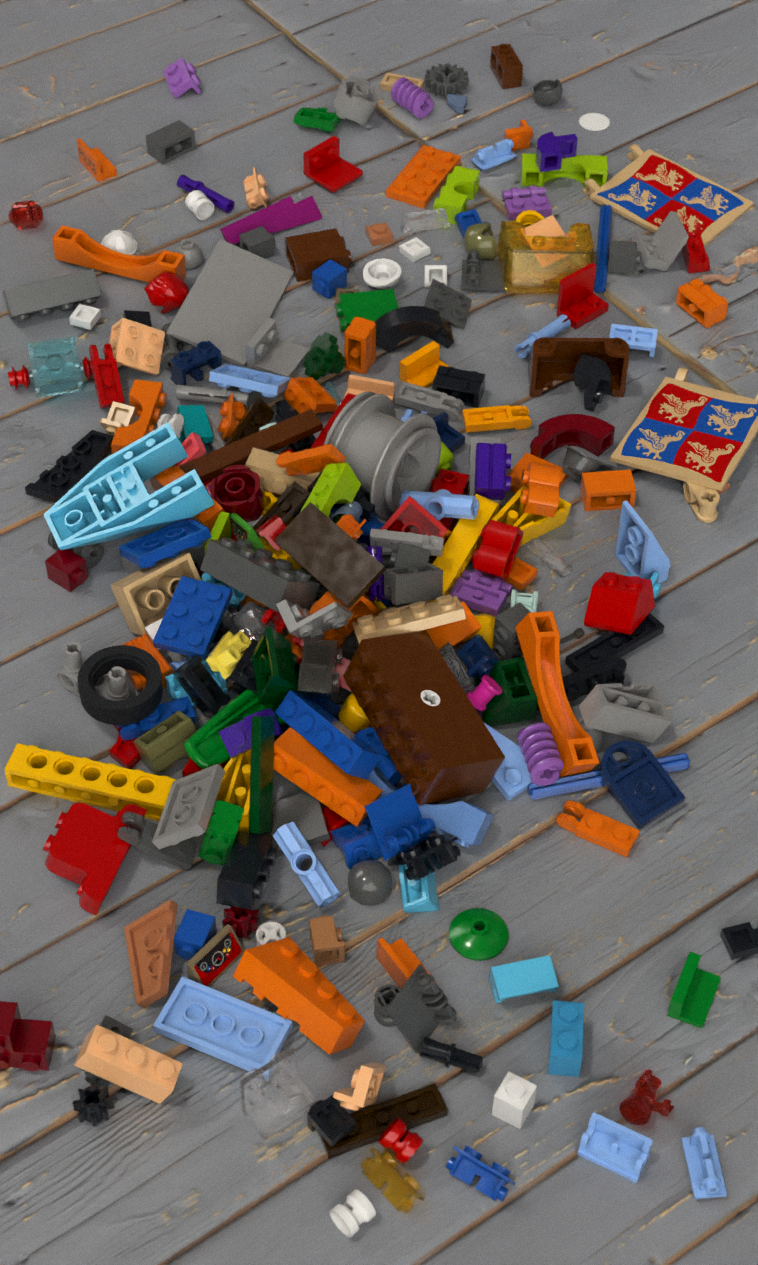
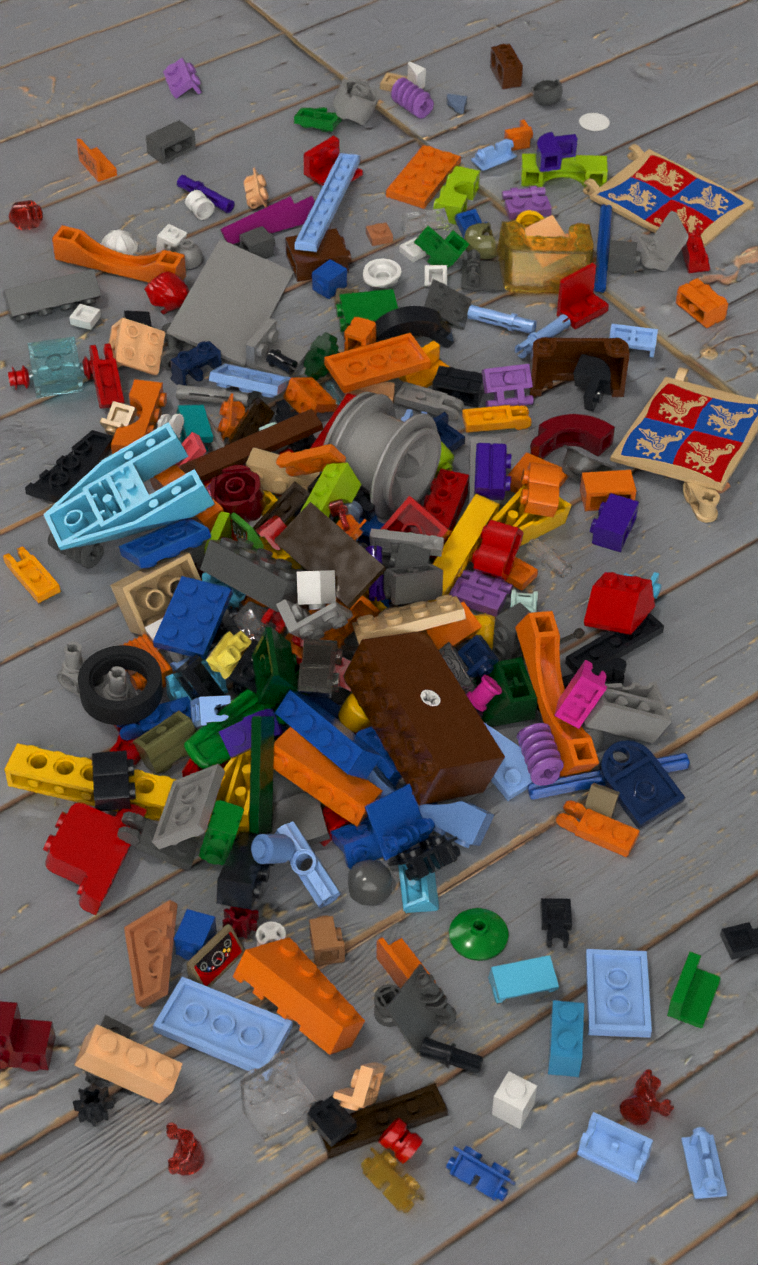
(32, 575): none -> light orange hinge
(66, 569): dark red brick -> none
(111, 780): none -> black brick
(169, 238): none -> white bracket
(188, 1152): none -> clear red piece
(204, 709): none -> light blue hinge
(272, 848): none -> medium blue brick
(281, 361): none -> black pin
(316, 588): none -> white brick
(327, 202): none -> light blue tile
(338, 509): none -> clear red hand
(352, 1213): white wheel -> none
(377, 362): none -> orange plate
(416, 74): none -> white slope
(441, 250): none -> green brick
(446, 79): dark grey gear -> none
(451, 504): light blue piece -> none
(508, 379): none -> medium lavender plate
(511, 322): none -> light blue pin
(556, 918): none -> black plate
(581, 695): none -> dark pink hinge
(602, 800): none -> dark tan tile
(614, 522): none -> dark purple brick
(618, 993): none -> light blue plate
(638, 547): light blue slope -> none

